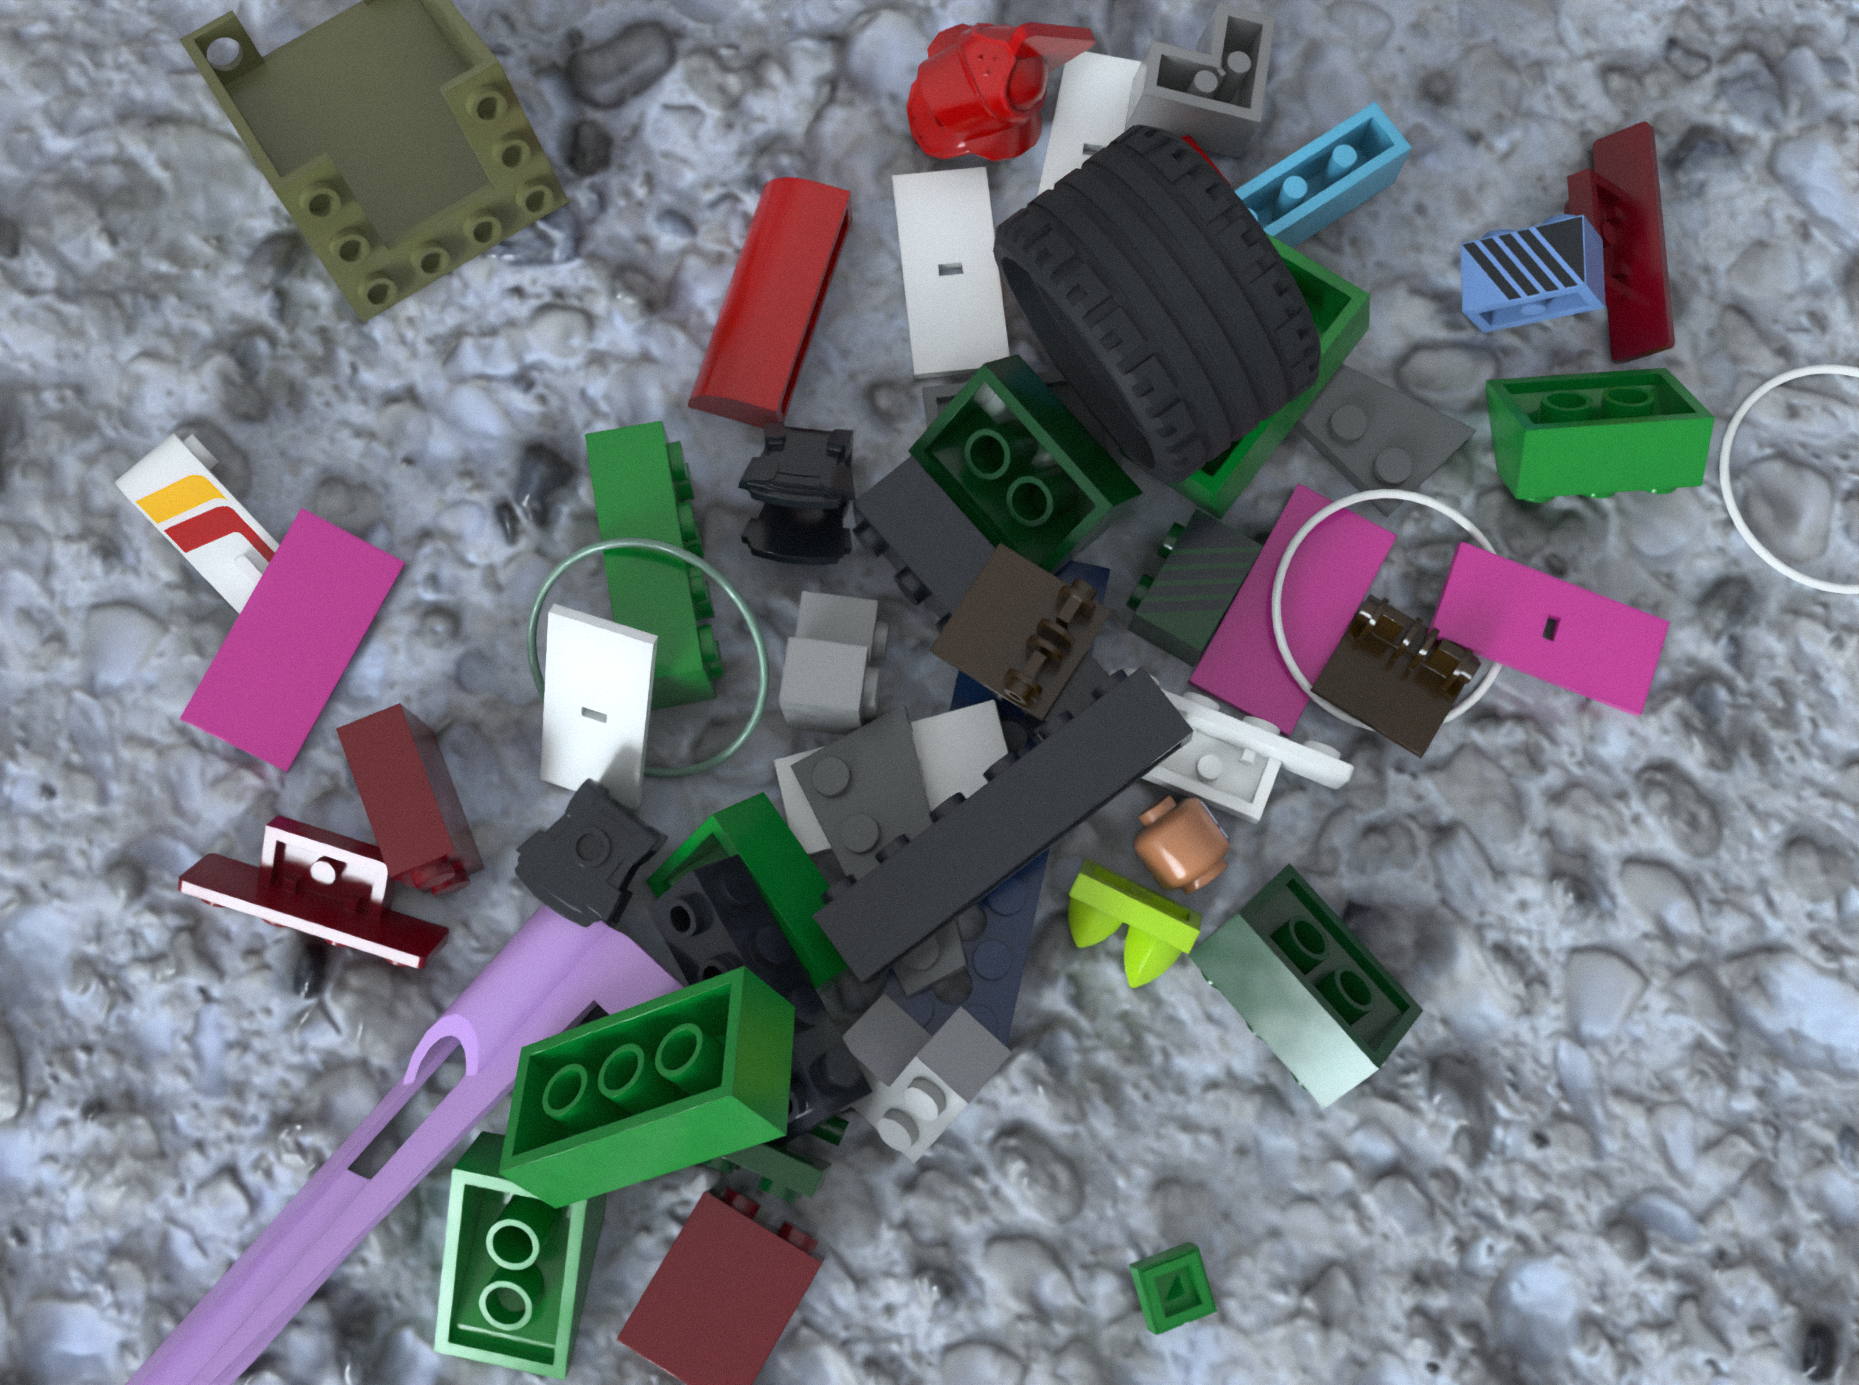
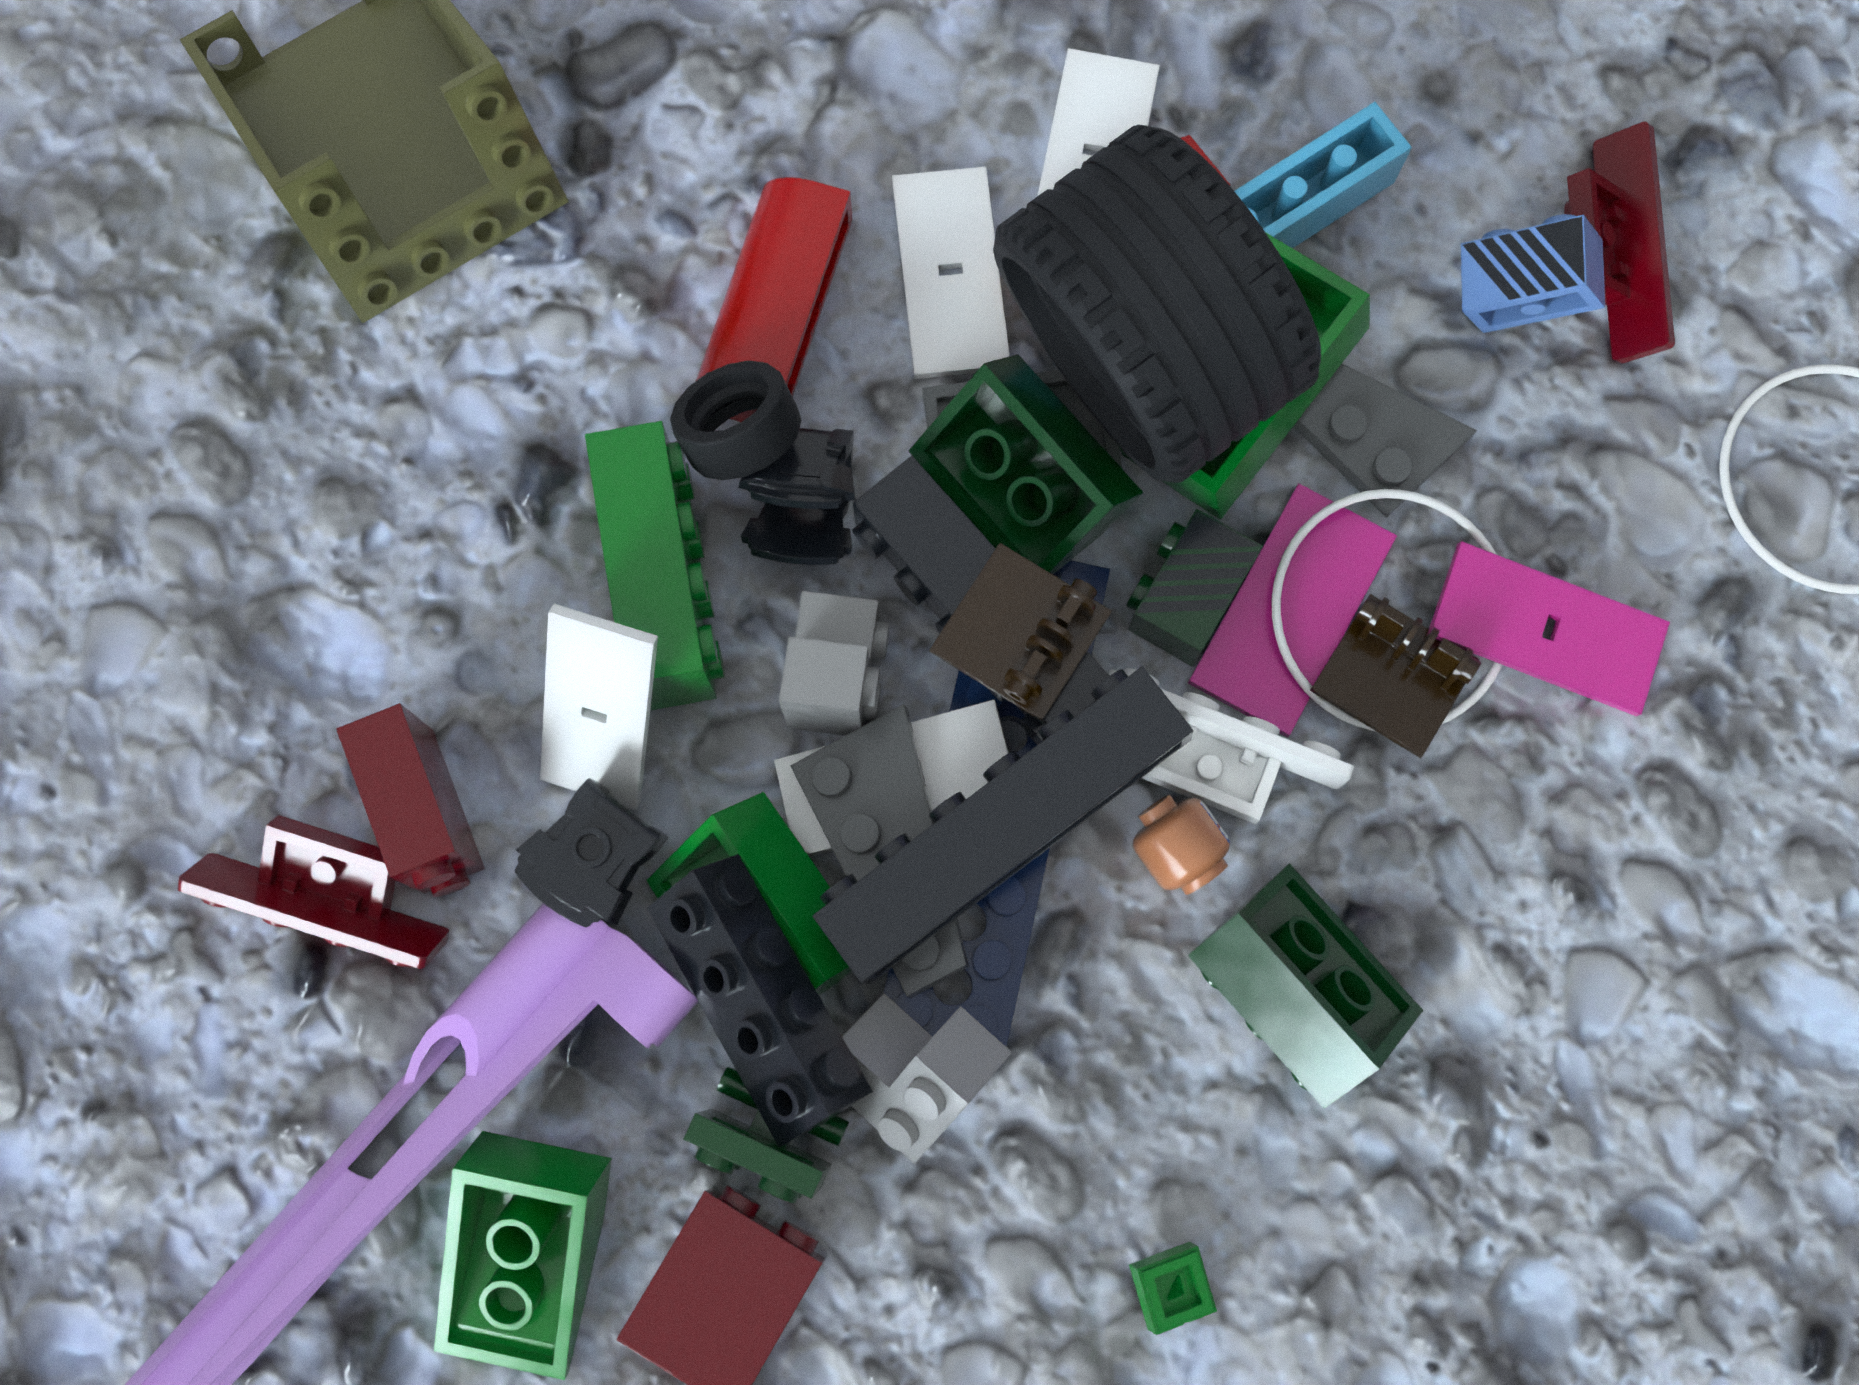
(200, 516): white door -> none
(293, 640): dark pink piece -> none
(651, 1089): green brick -> none
(715, 575): sand green piece -> none
(746, 445): none -> black tyre
(988, 87): red helmet -> none
(1157, 928): lime tile -> none
(1208, 91): light grey brick -> none
(1597, 434): green slope -> none

